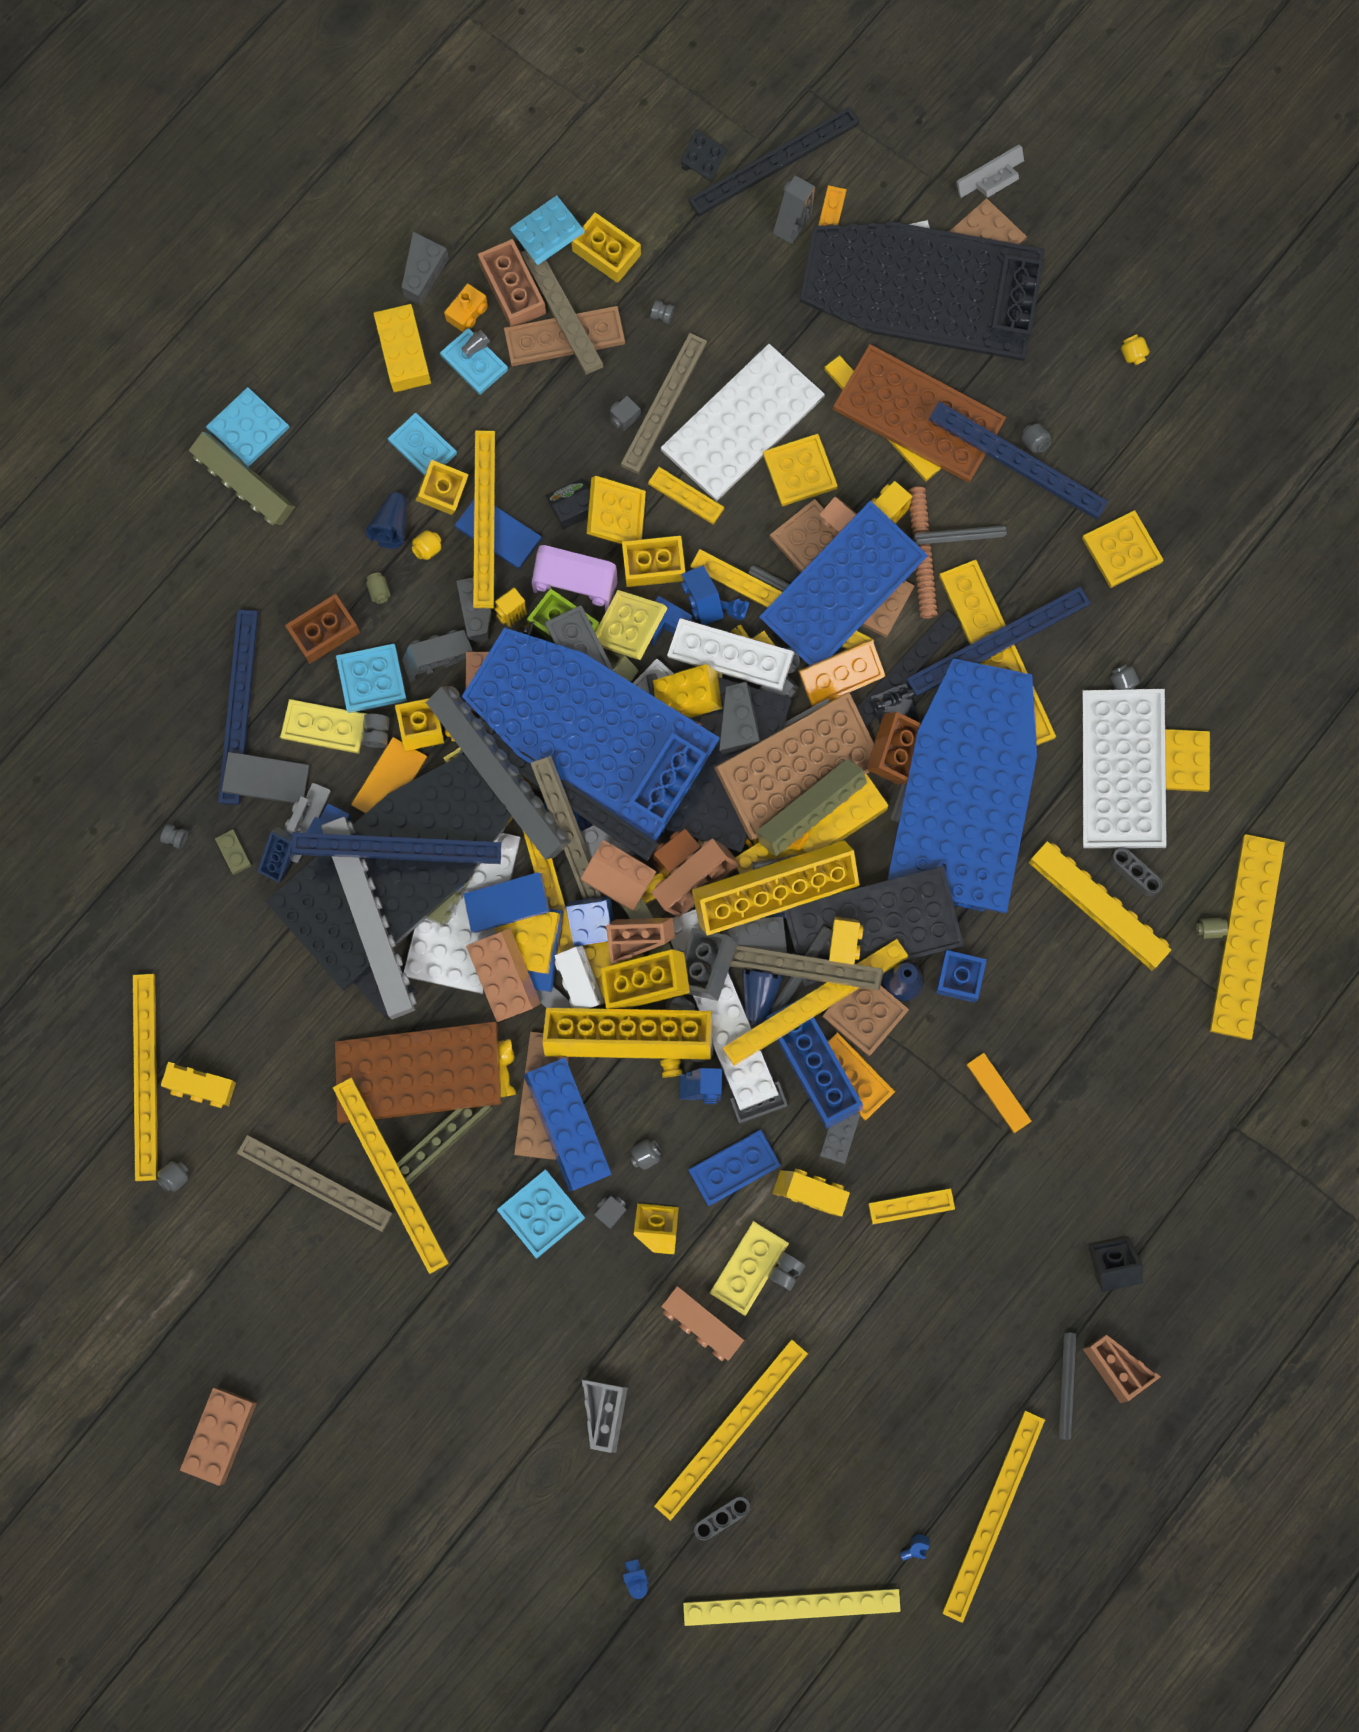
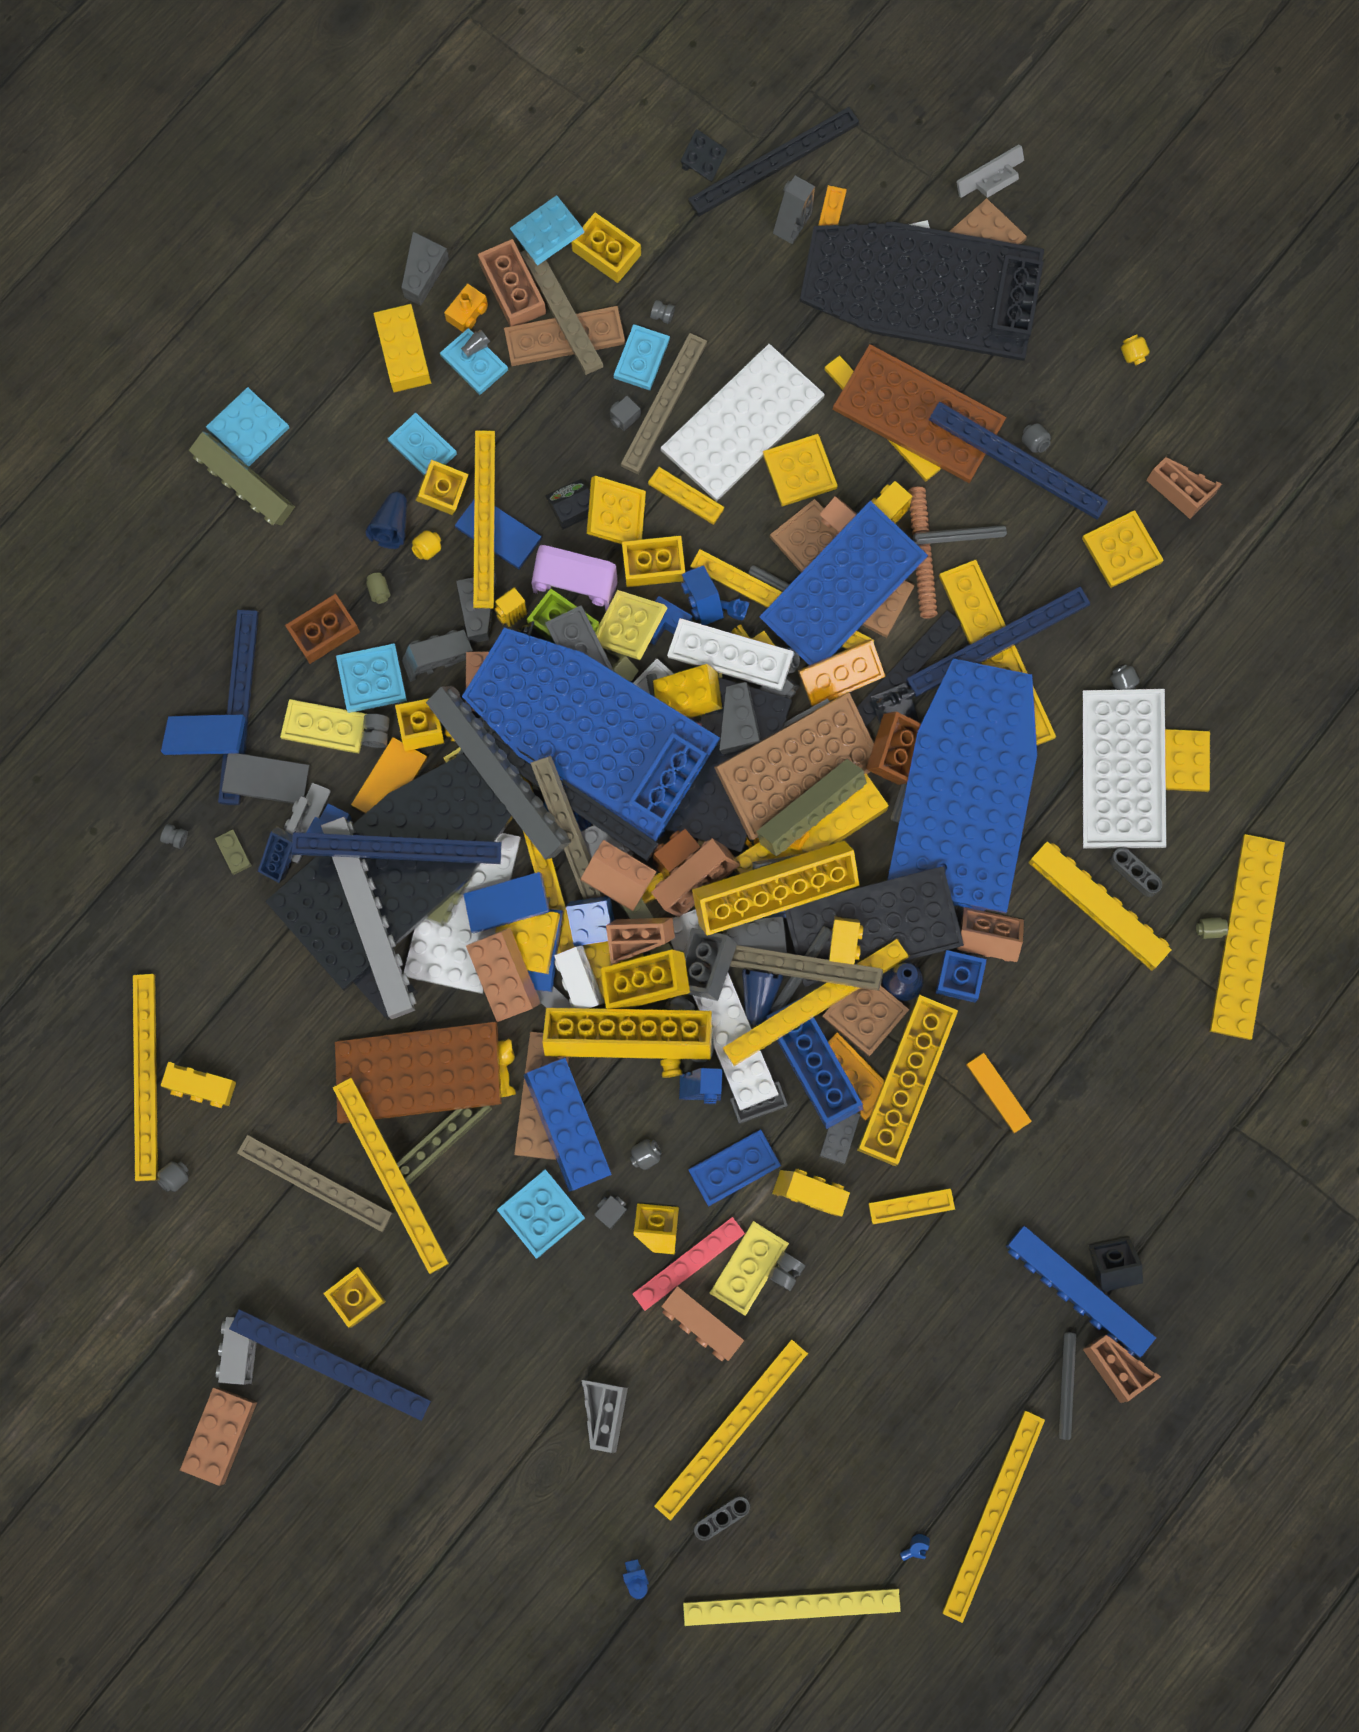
(203, 734): none -> blue tile
(236, 1356): none -> light grey brick
(329, 1365): none -> dark blue plate
(354, 1297): none -> yellow brick
(641, 357): none -> medium azure plate
(688, 1264): none -> coral plate
(907, 1080): none -> yellow brick
(991, 934): none -> nougat slope
(1080, 1291): none -> blue brick
(1182, 487): none -> nougat wedge

